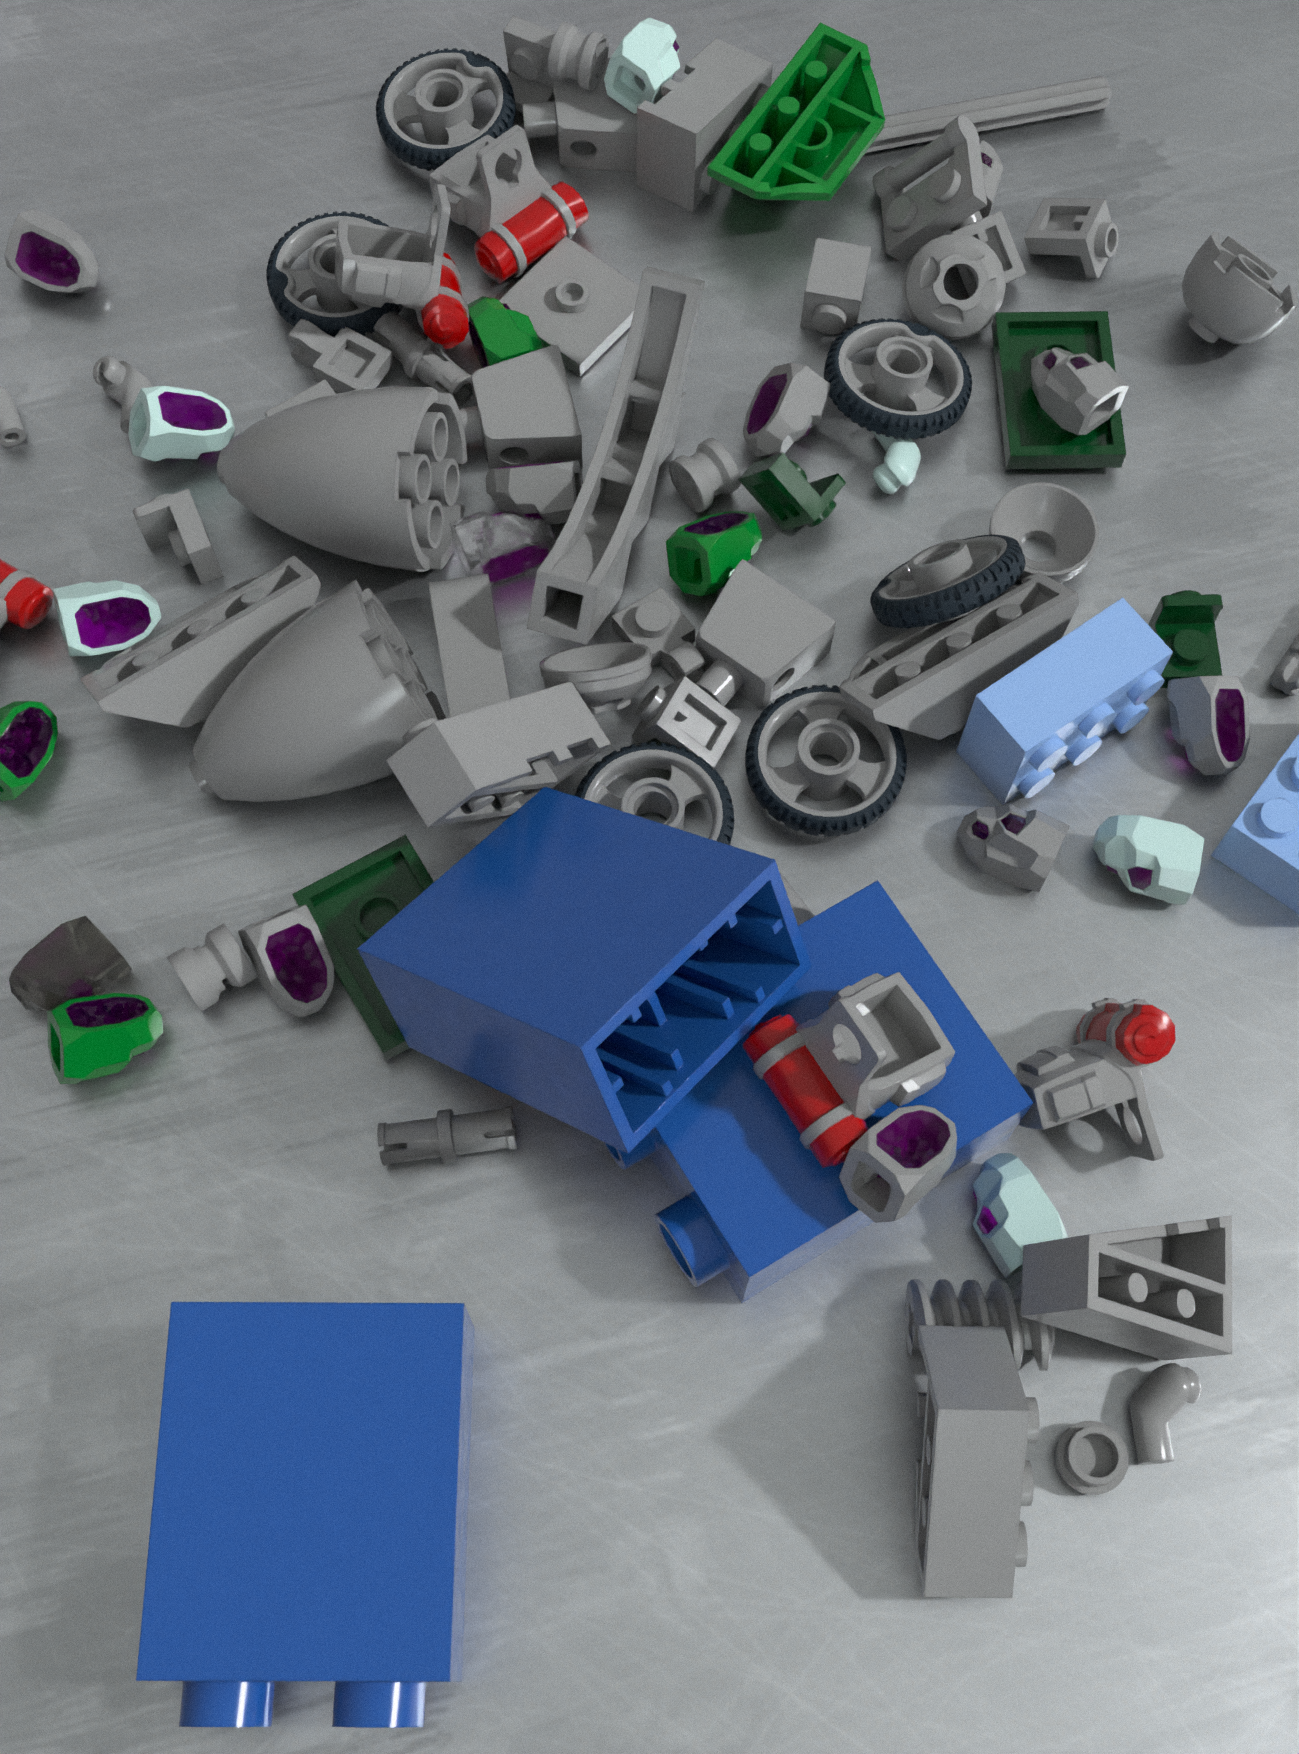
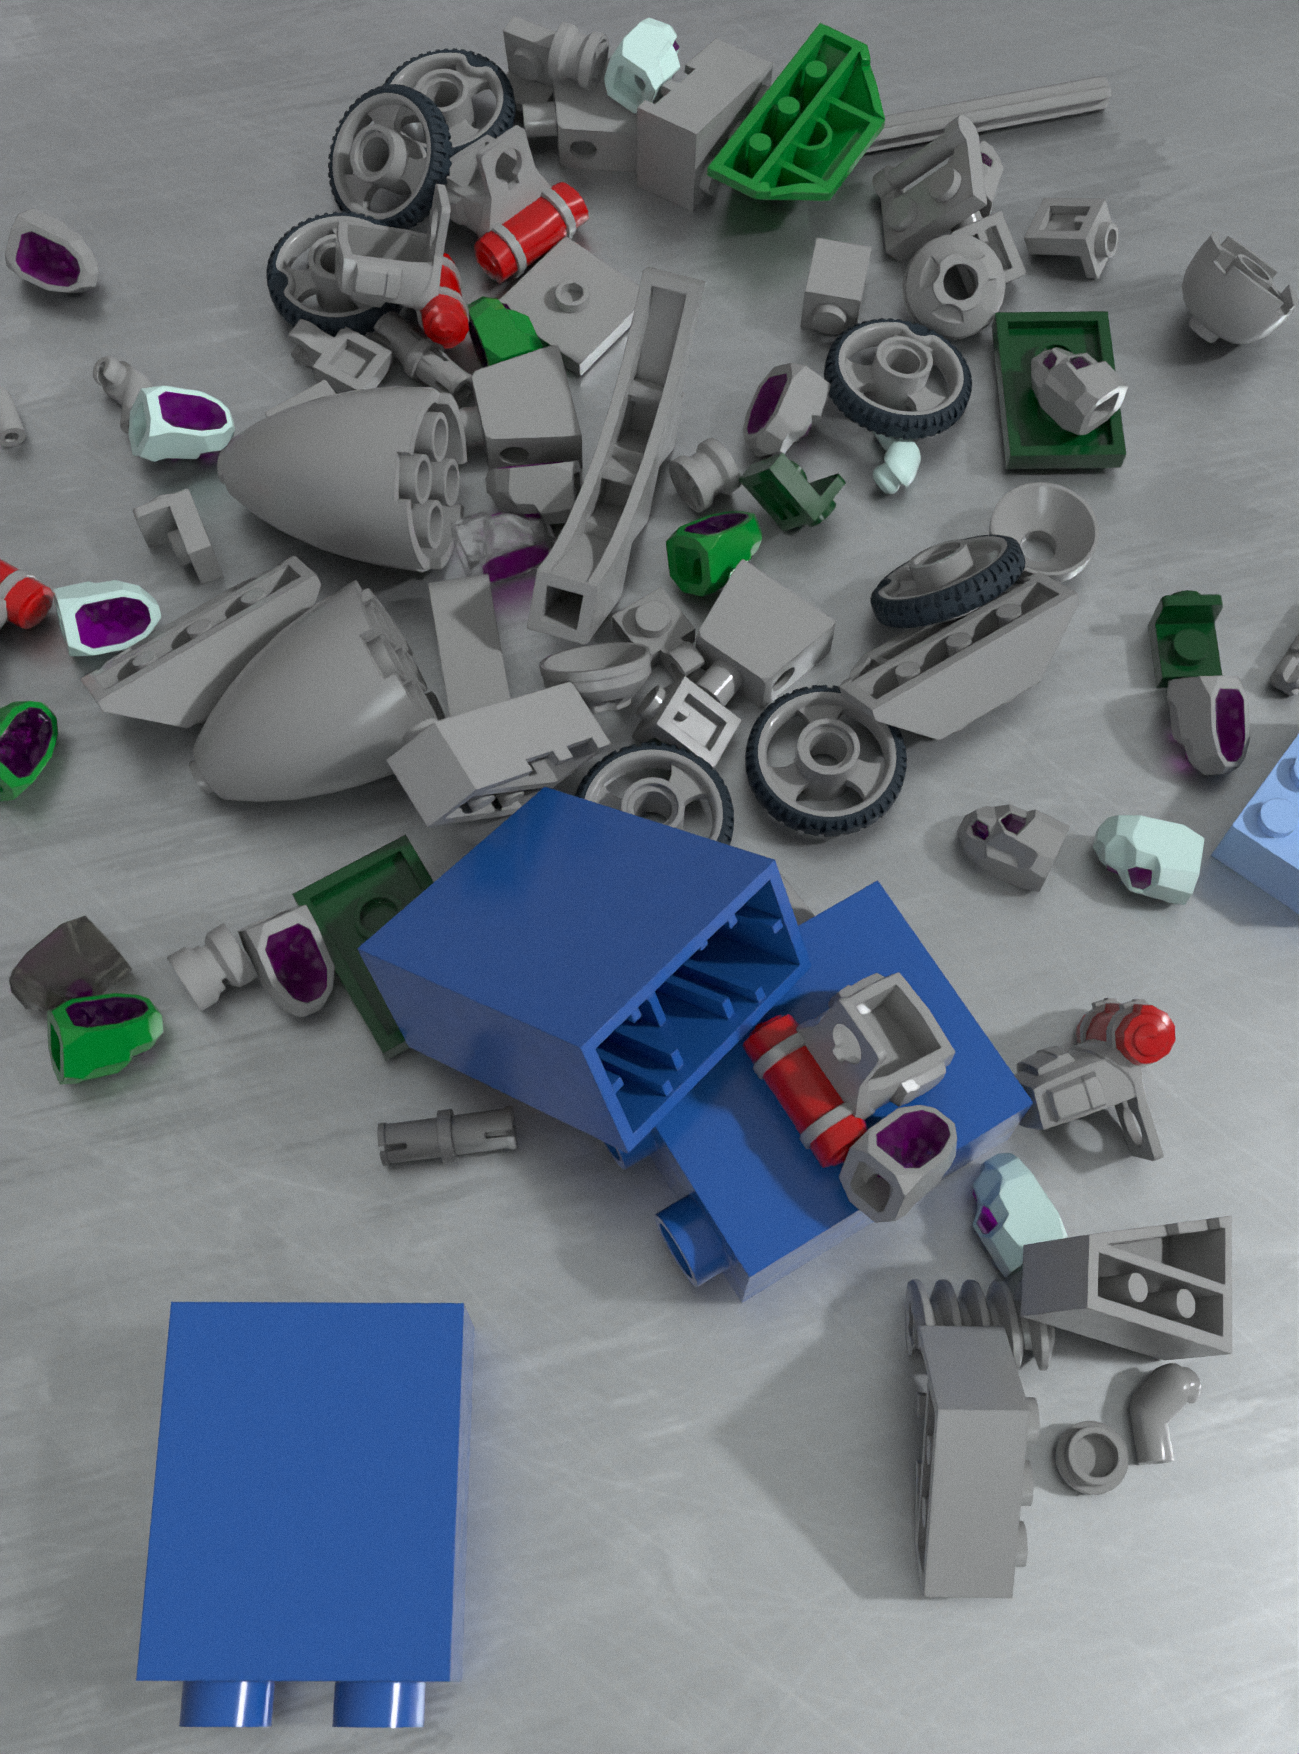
(386, 157): none -> light grey wheel
(1063, 702): light blue brick -> none

